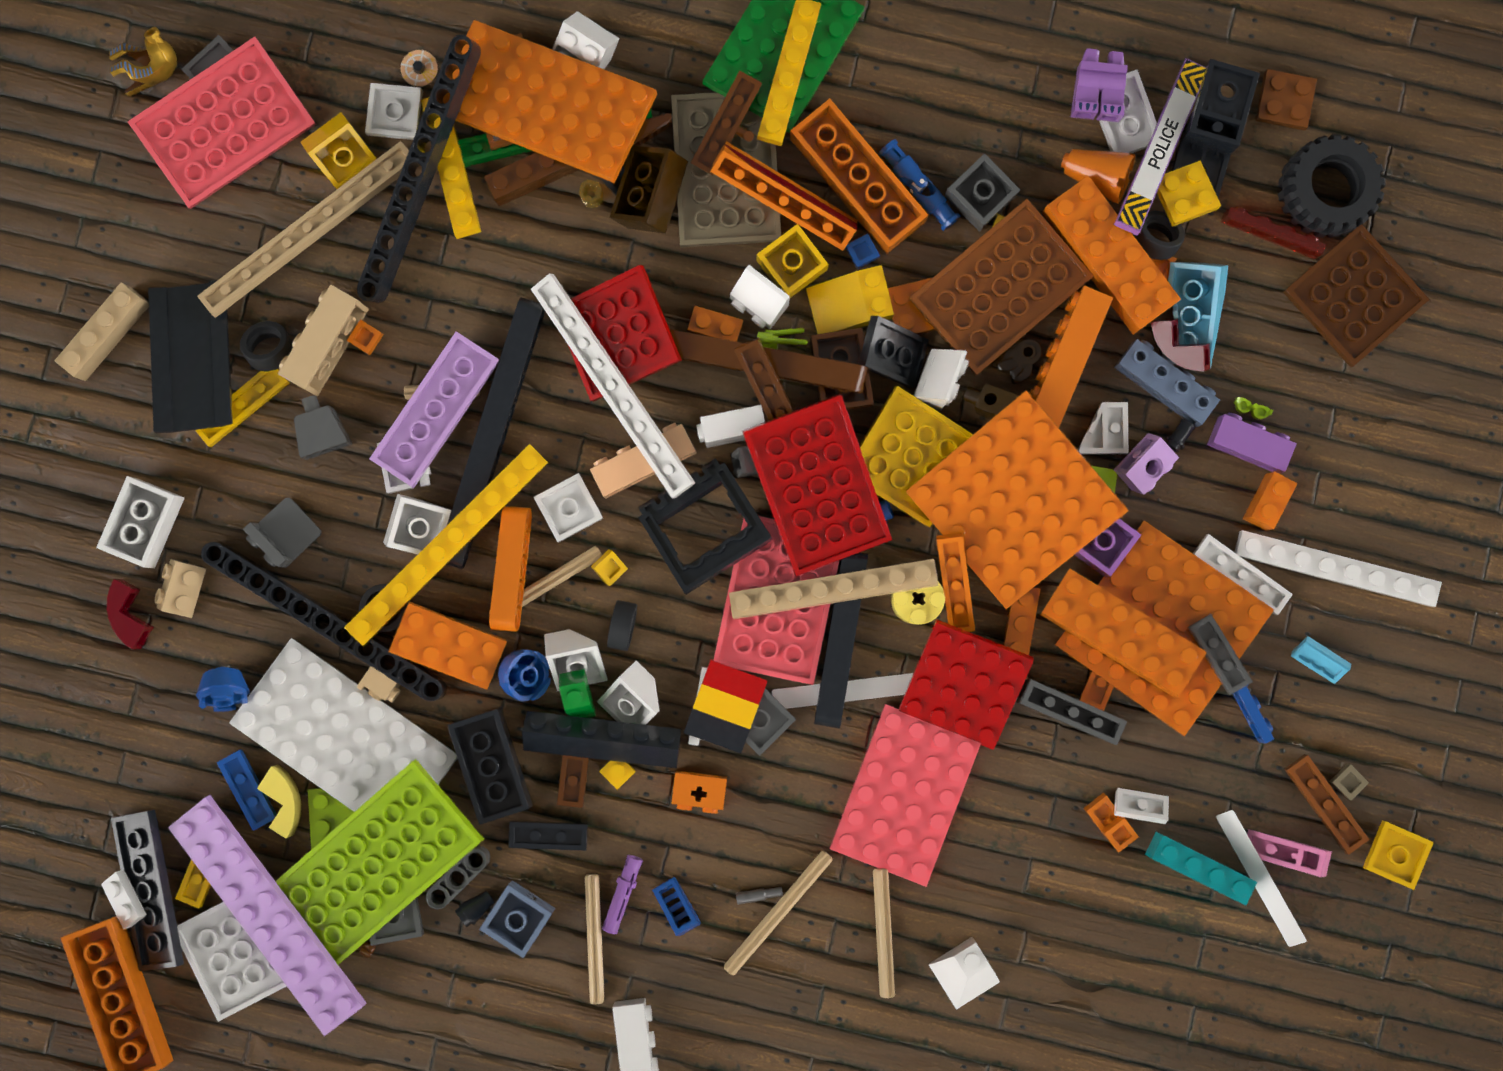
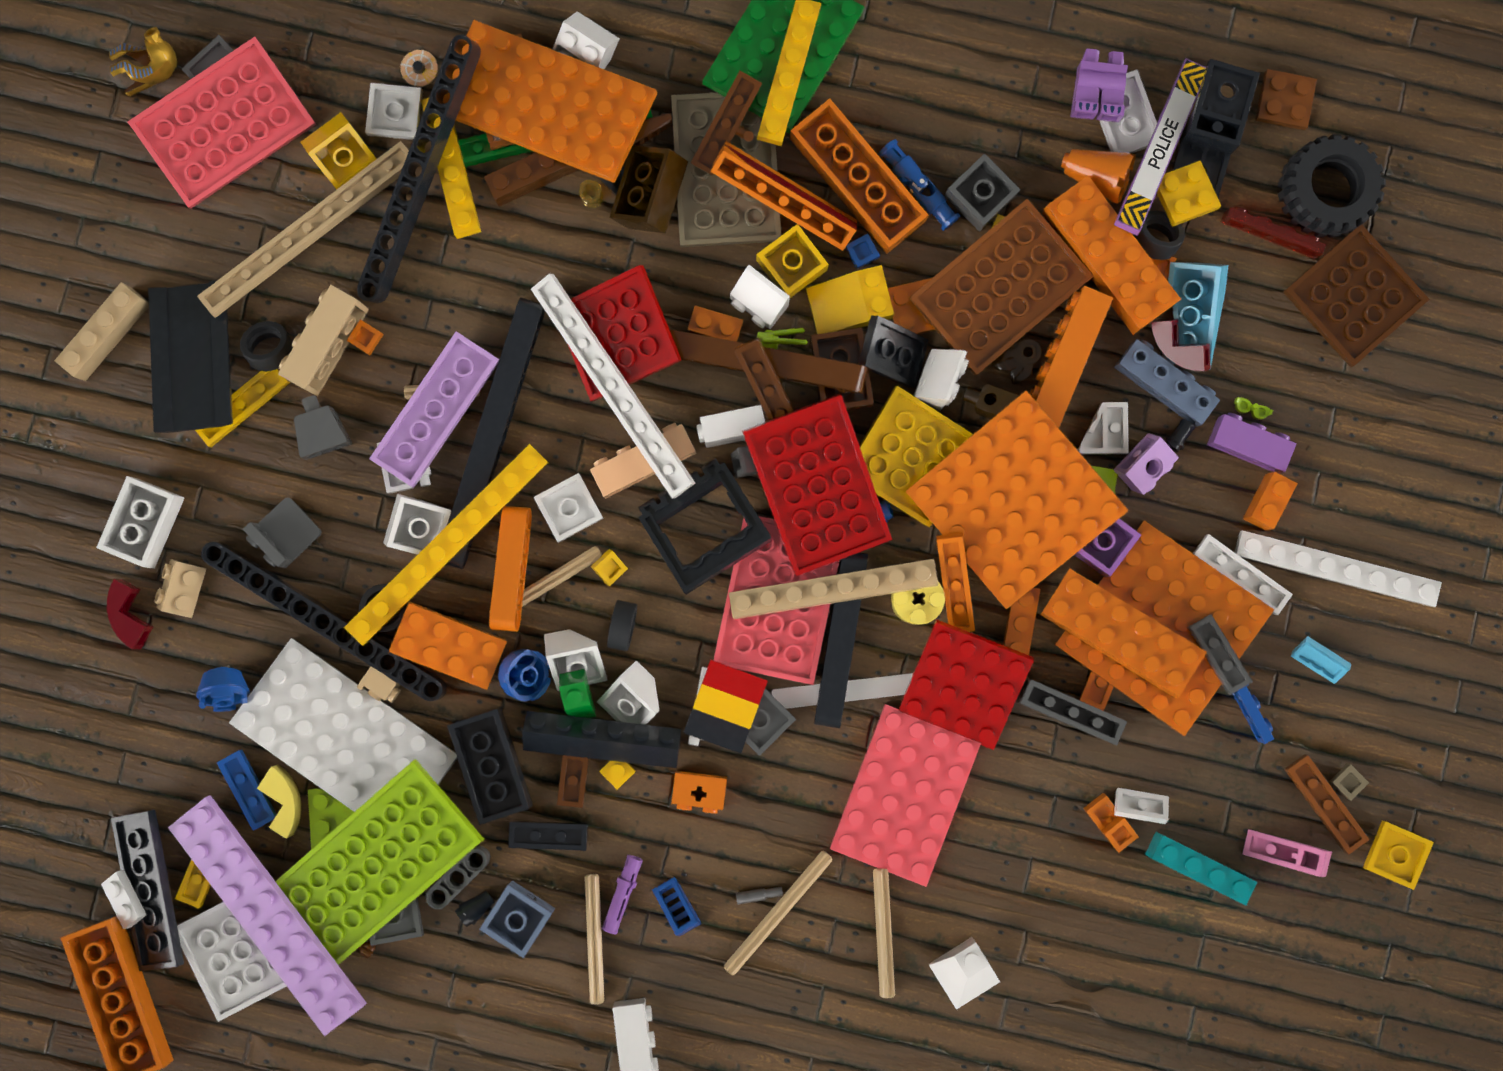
(1259, 873): white sticker -> none

